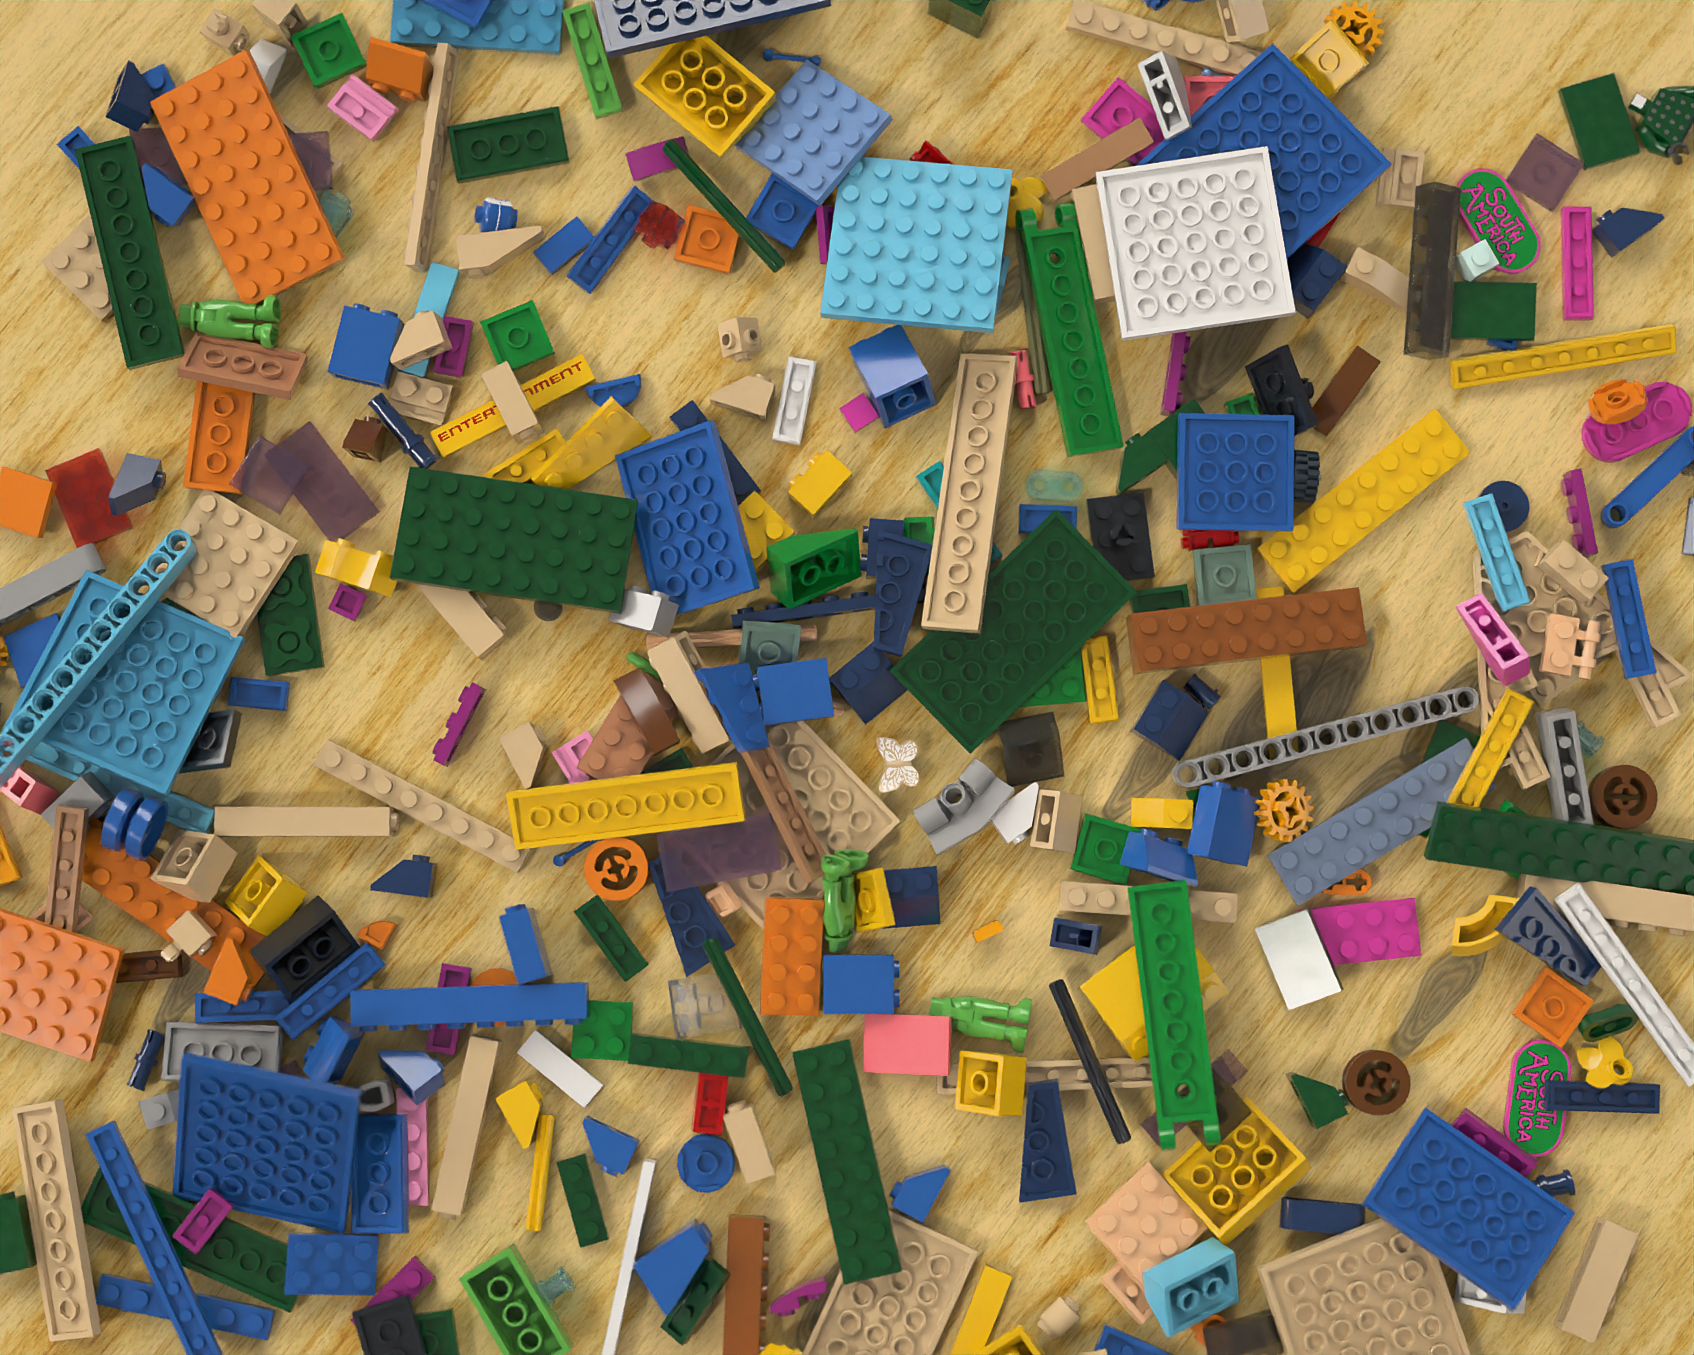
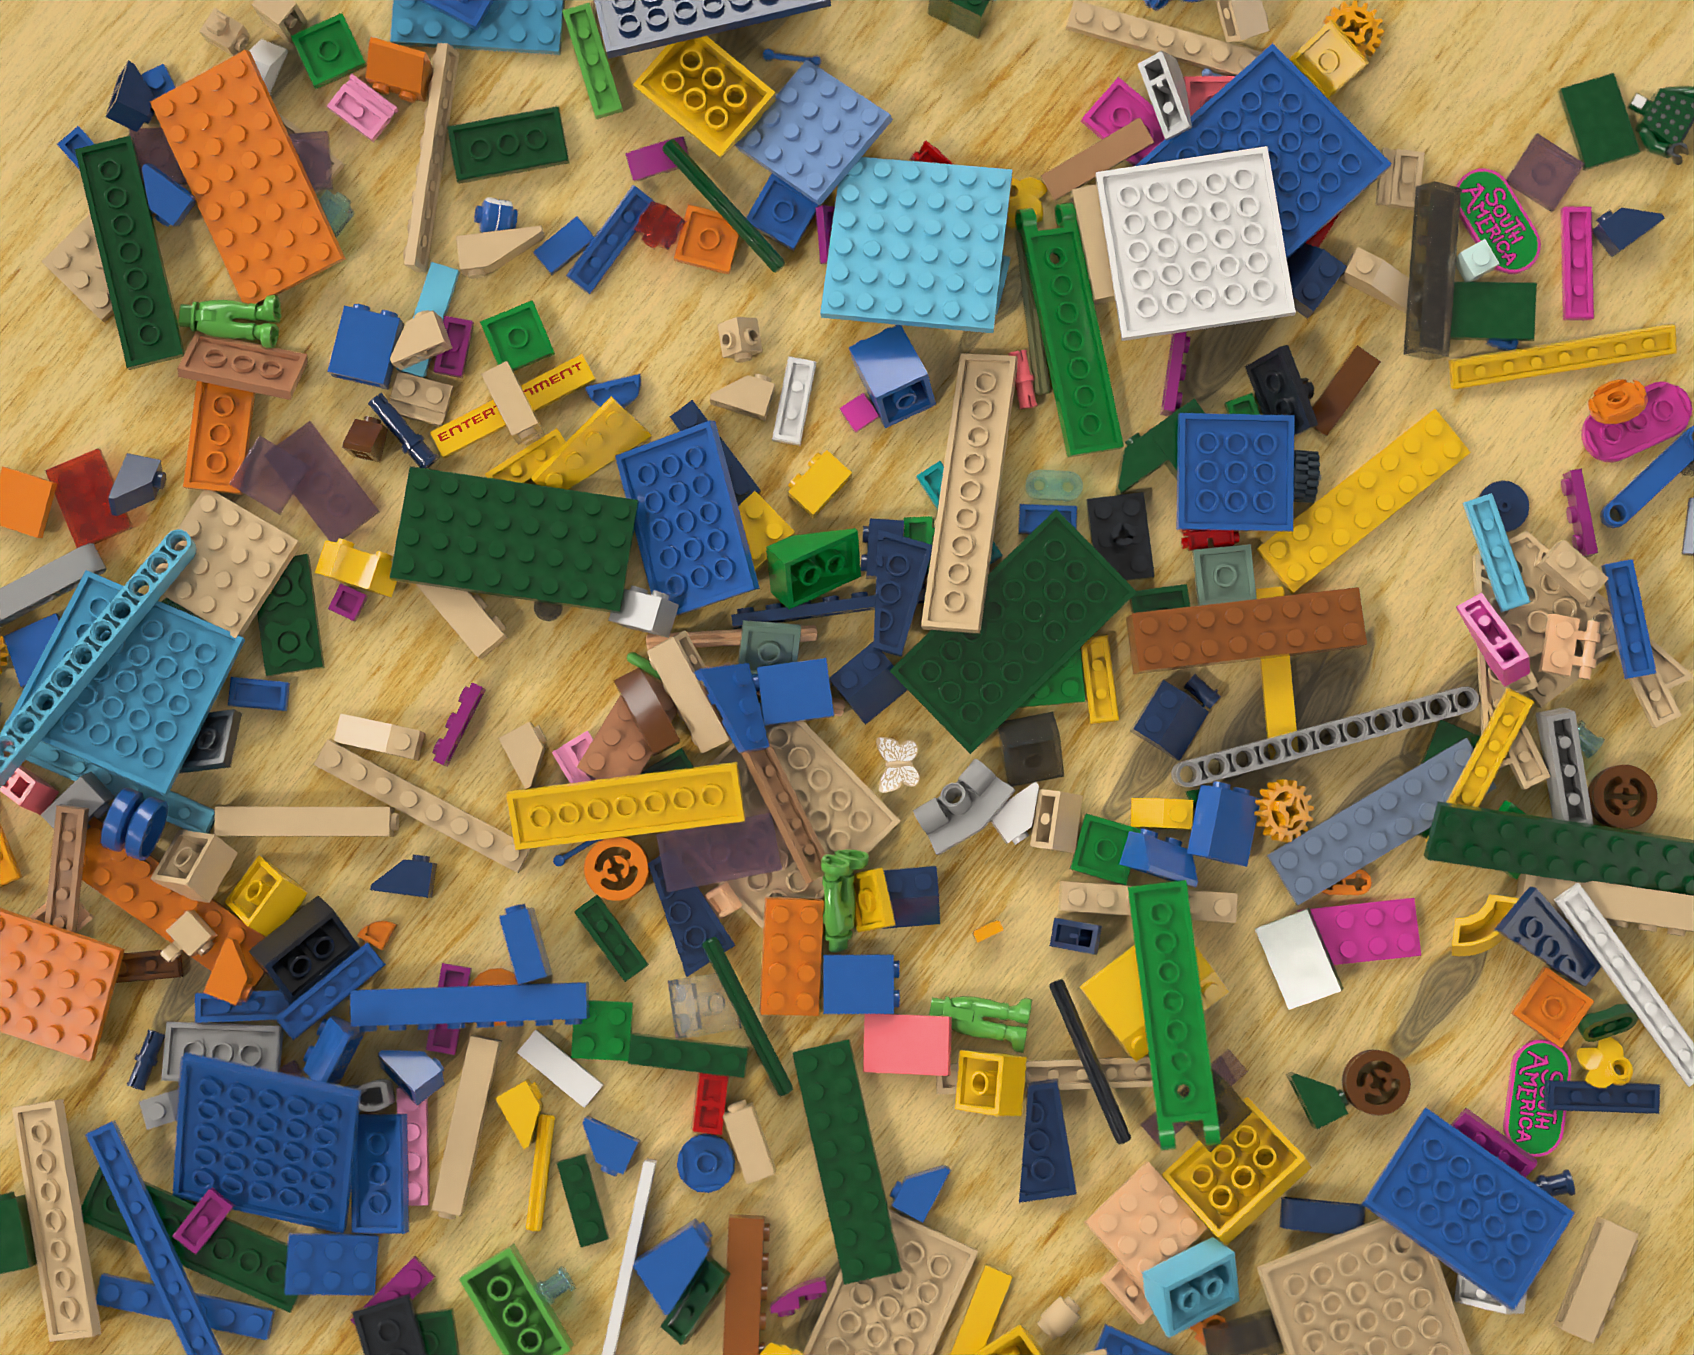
(379, 736): none -> tan slope

